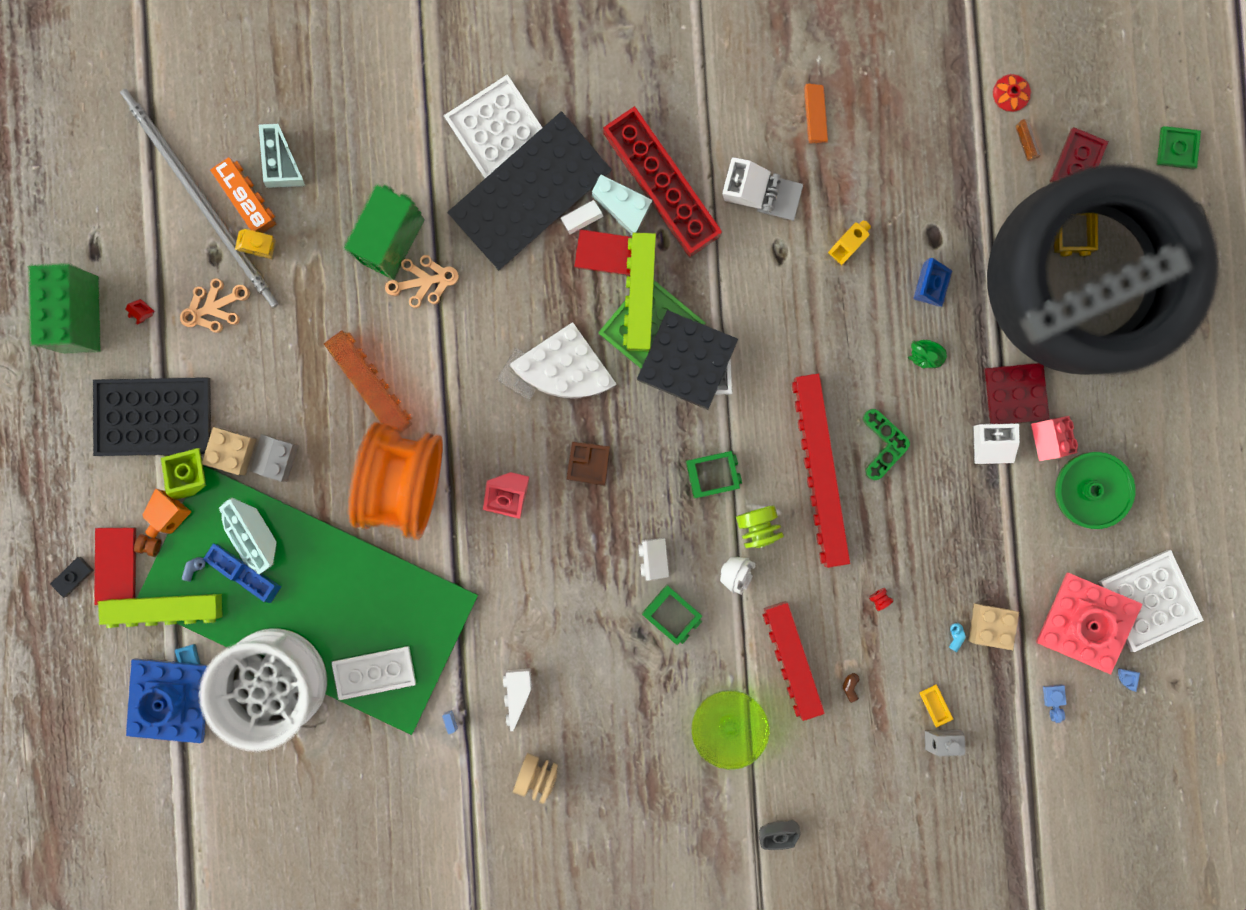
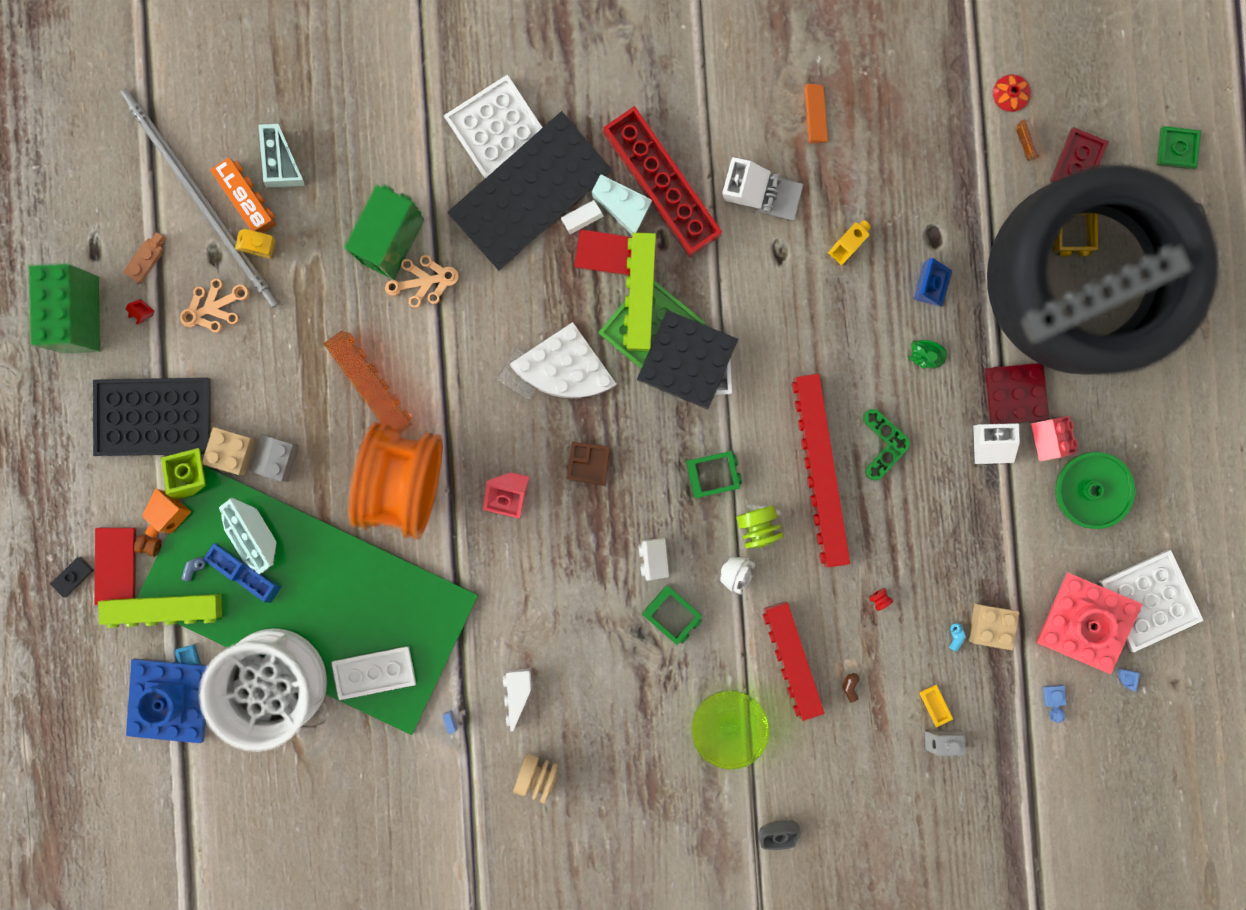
(145, 258): none -> nougat hinge

